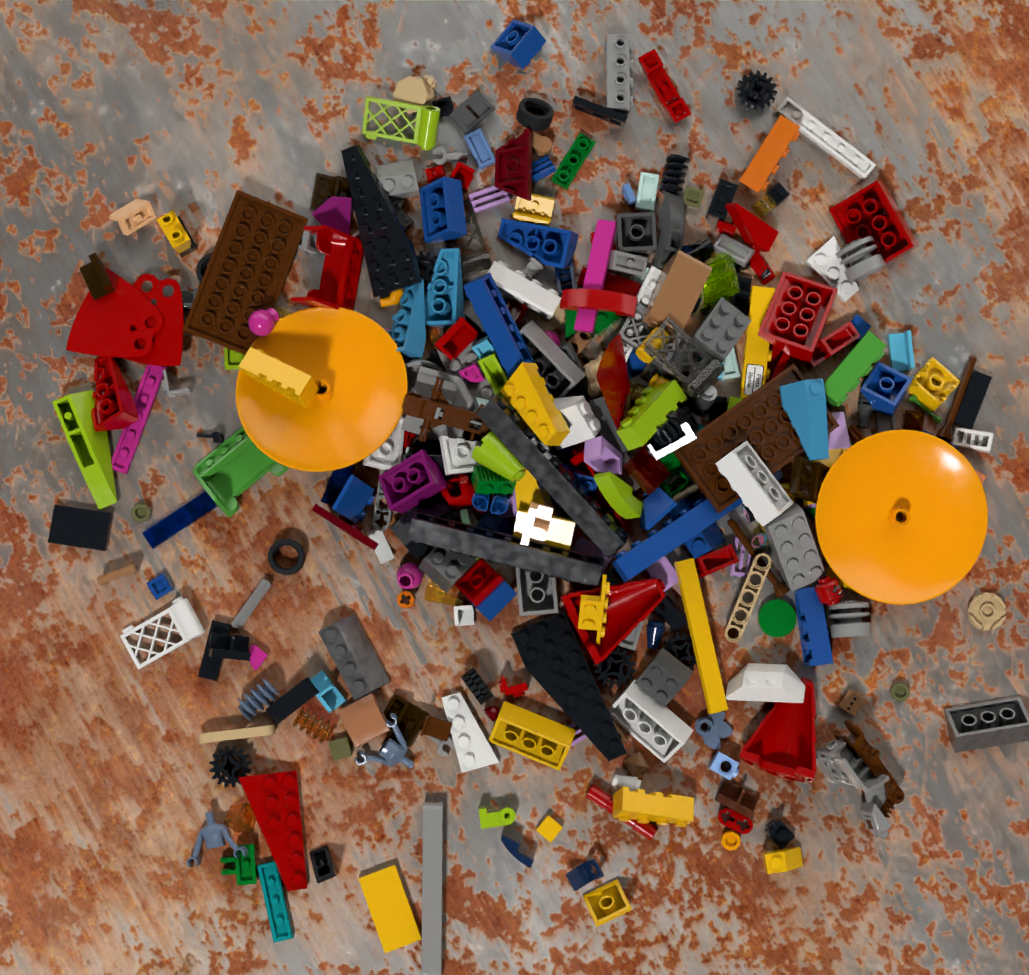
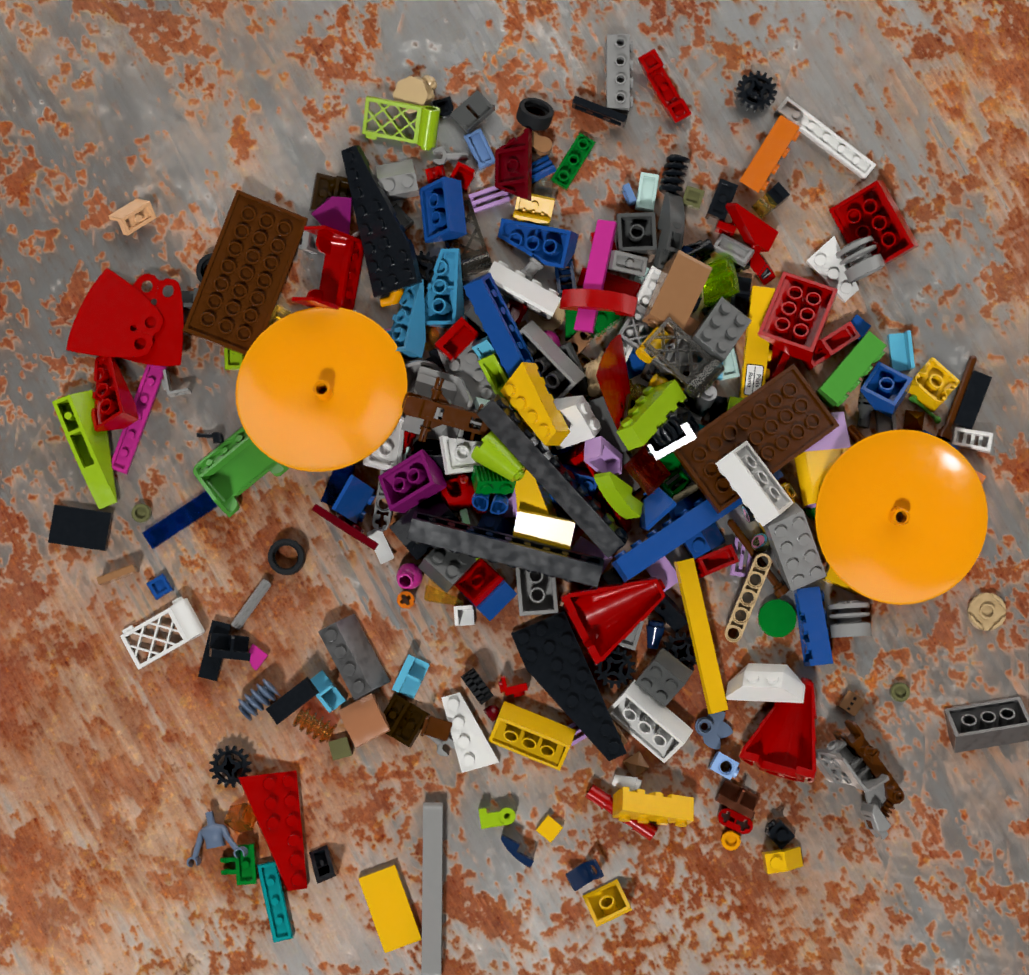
(97, 278): dark brown panel -> none
(177, 233): yellow hips -> none
(236, 734): tan beam -> none
(263, 321): dark pink piece -> none
(279, 376): yellow wedge -> none
(391, 751): sand blue piece -> none
(410, 676): none -> medium azure panel
(472, 374): dark pink tile -> none
(518, 43): blue slope -> none
(537, 523): panel -> none
(591, 611): yellow bracket -> none
(807, 479): dark brown slope -> none
(808, 415): dark azure wedge -> none
(828, 590): red head -> none

